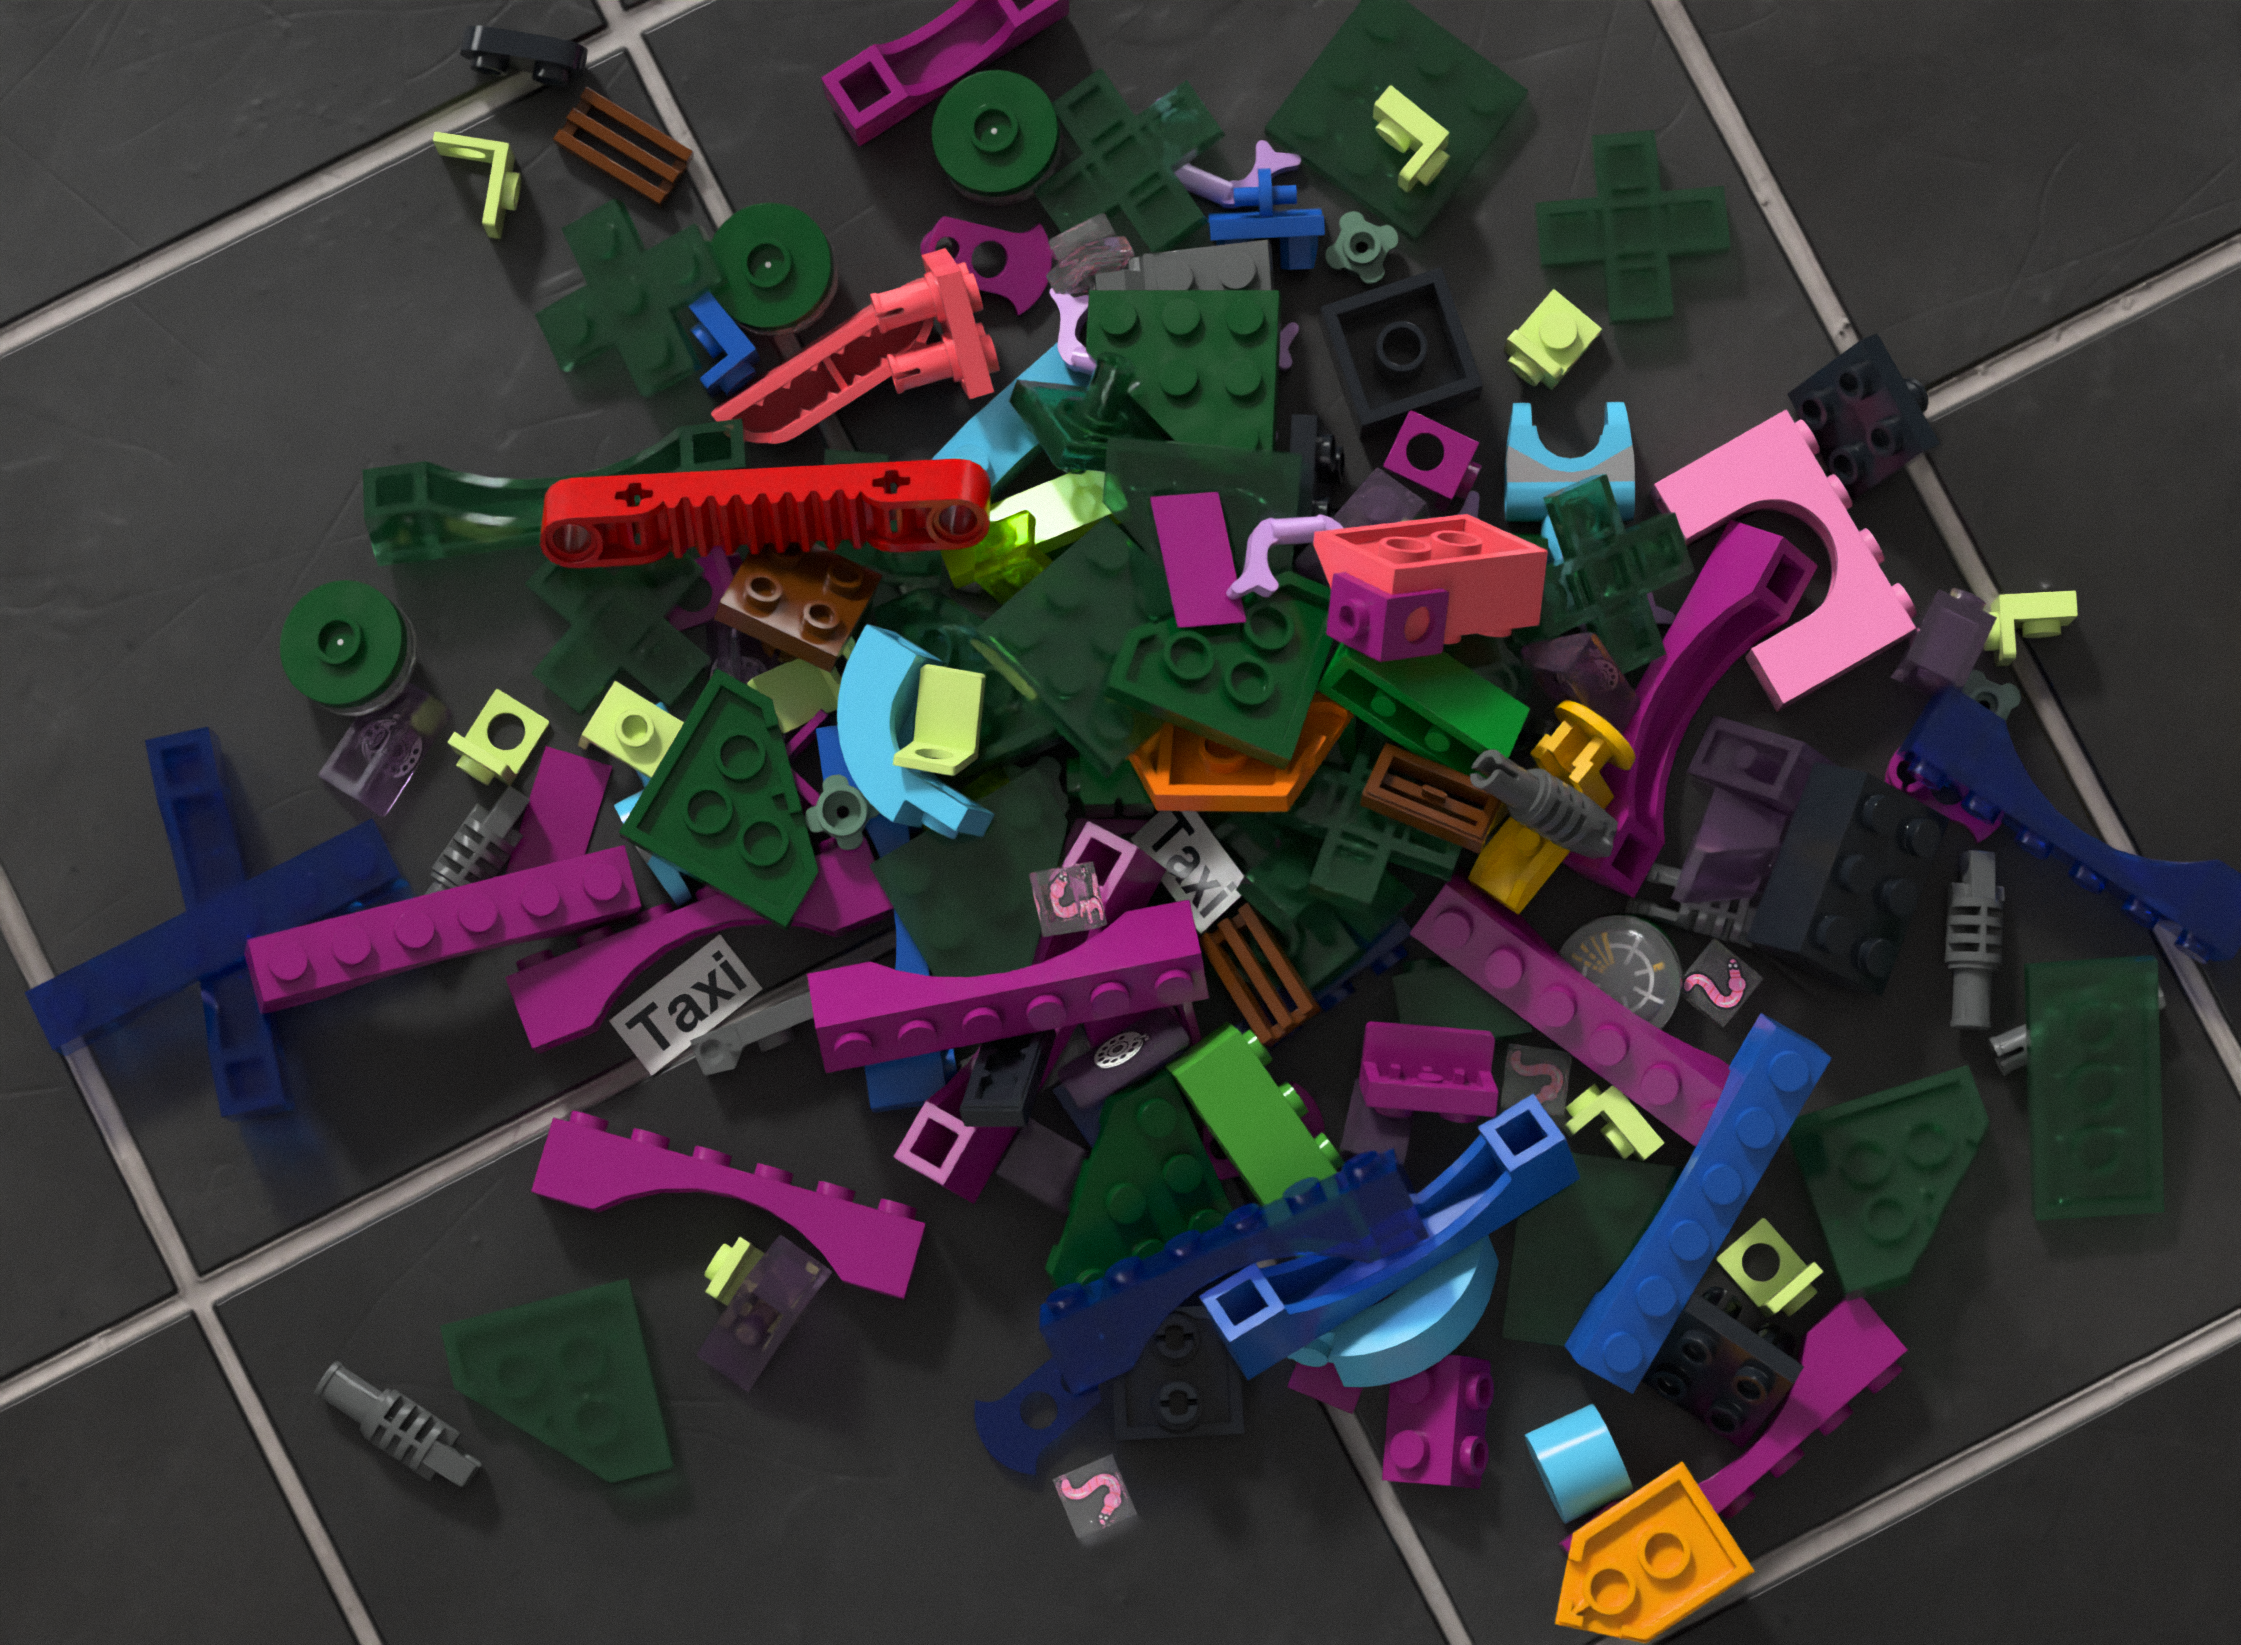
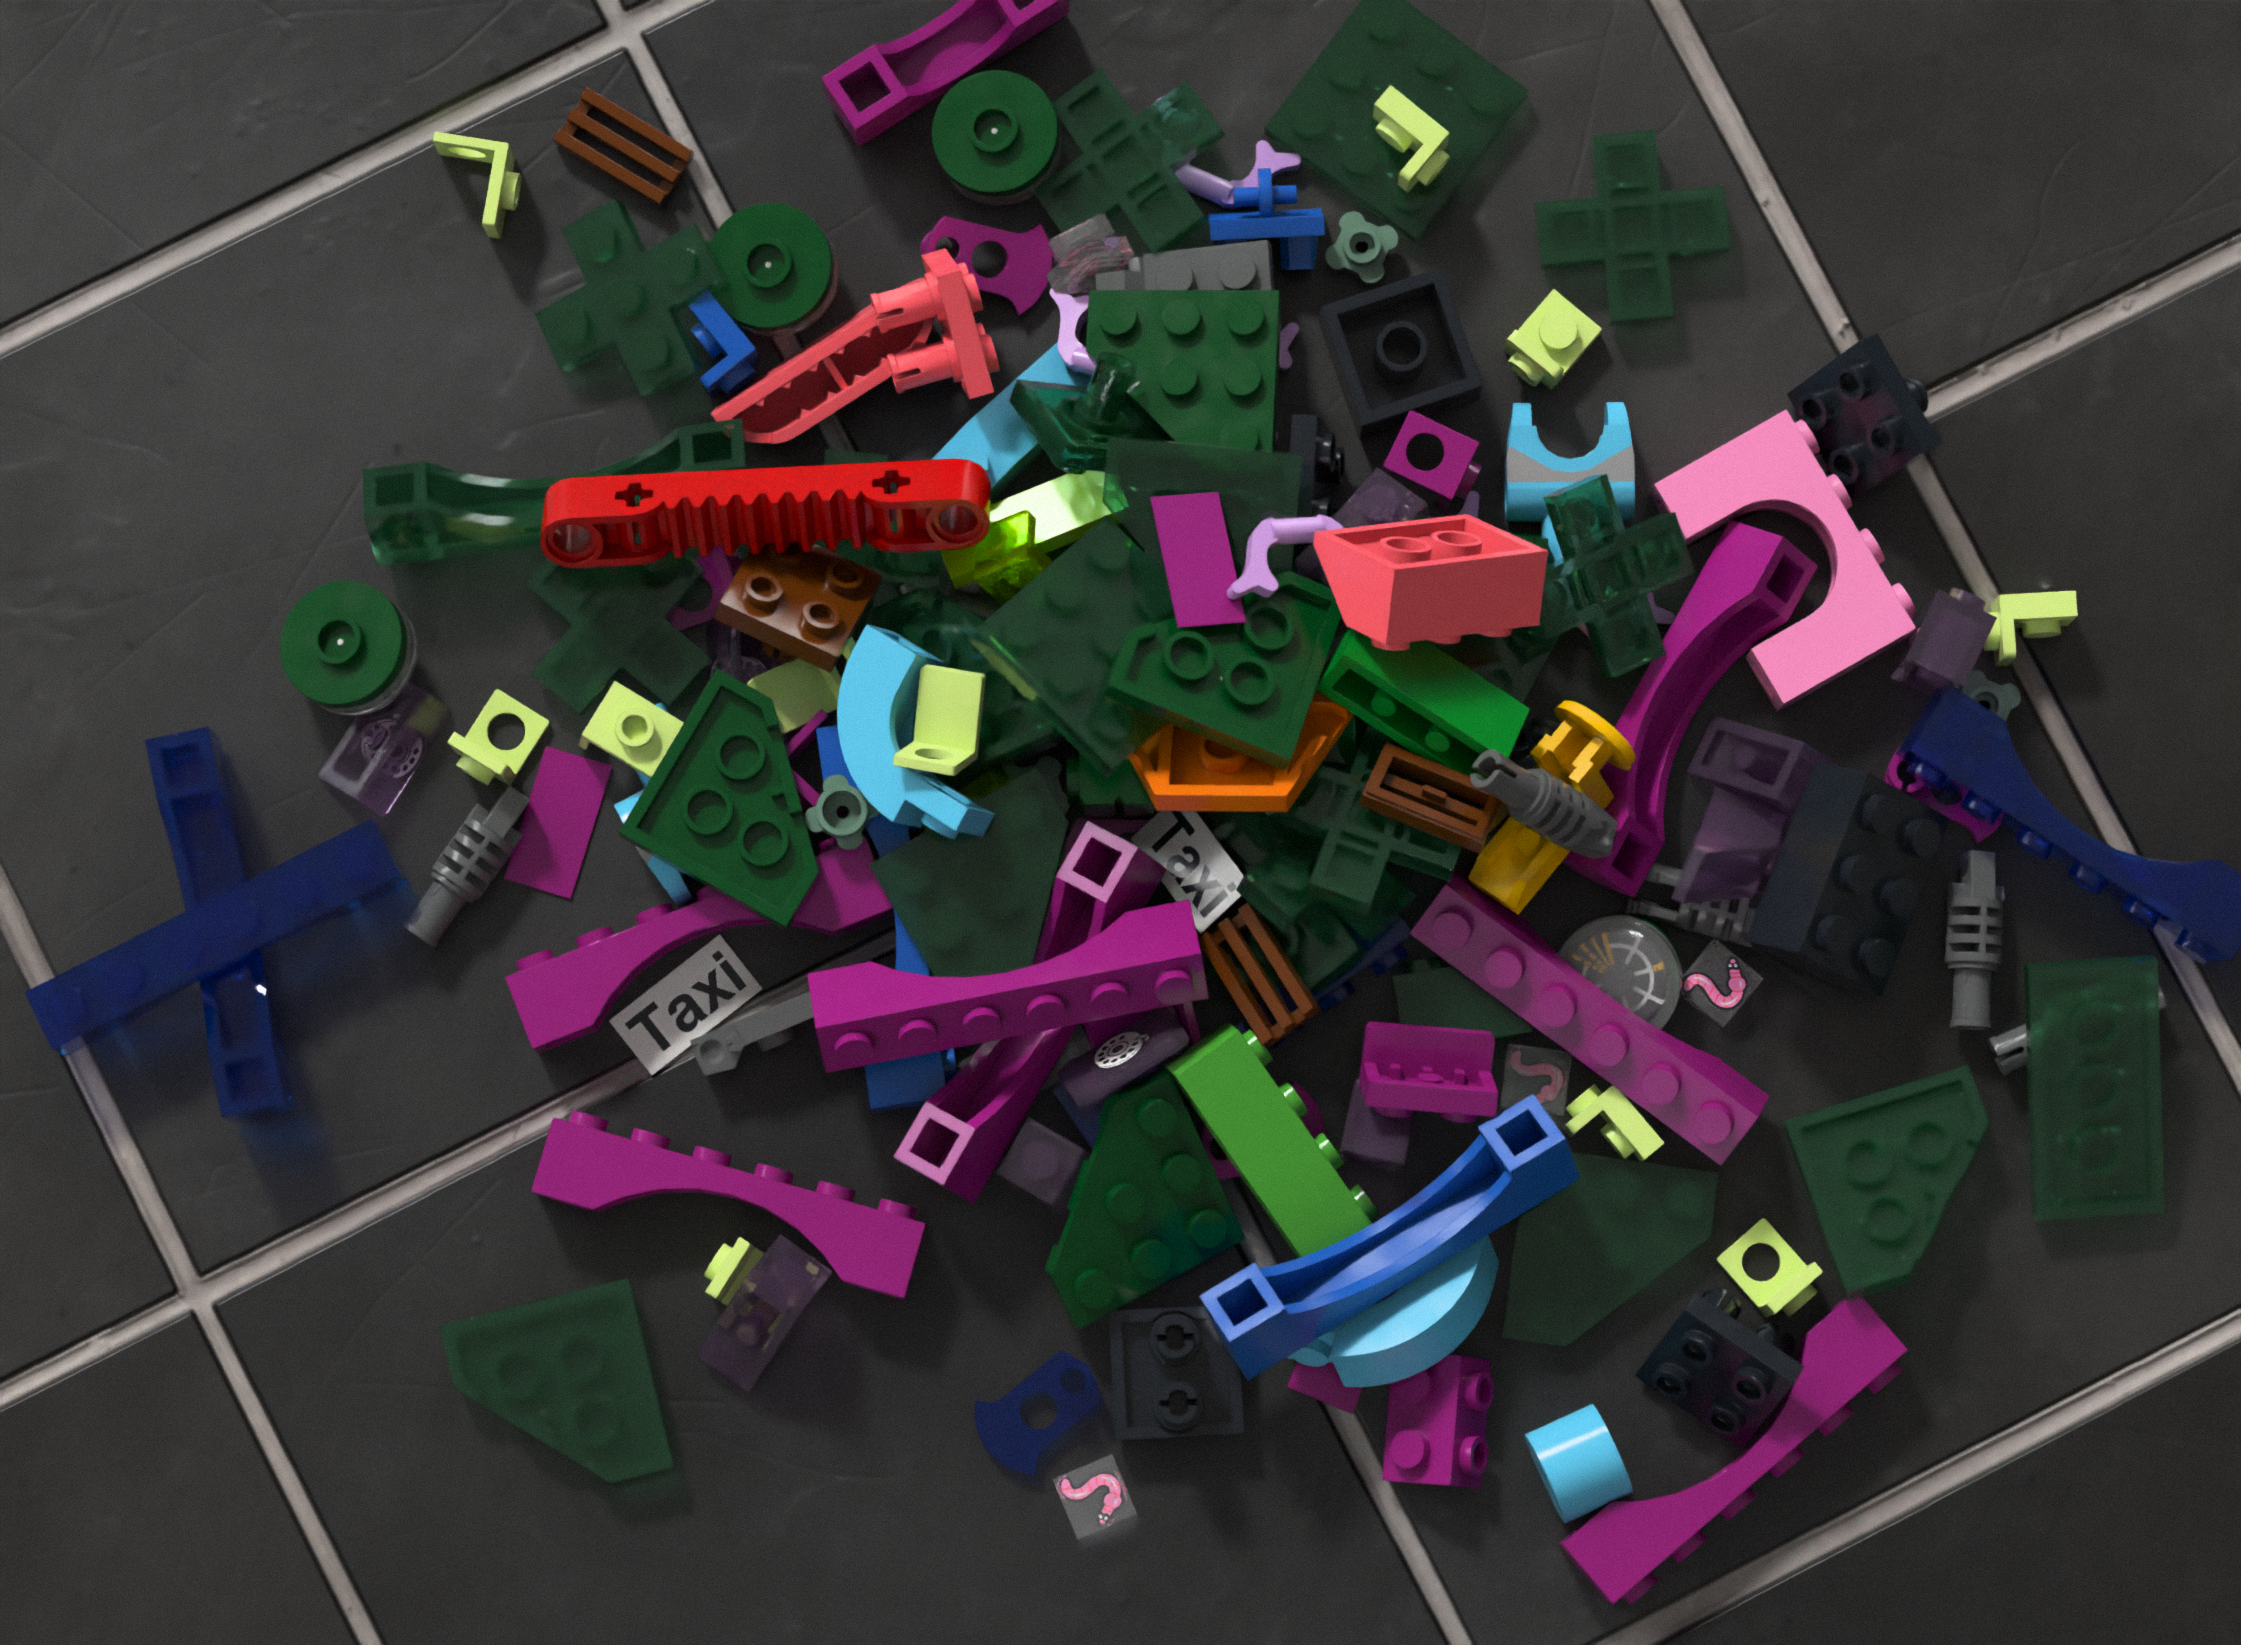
(399, 1426): dark grey hinge -> none
(431, 928): magenta arch -> none
(548, 58): black plate -> none
(1006, 1080): black plate -> none
(1068, 899): clear tile -> none
(1349, 1215): clear blue arch -> none
(1376, 620): magenta bracket -> none
(1582, 672): slope -> none
(1649, 1291): blue arch -> none
(1649, 1561): light orange tile -> none

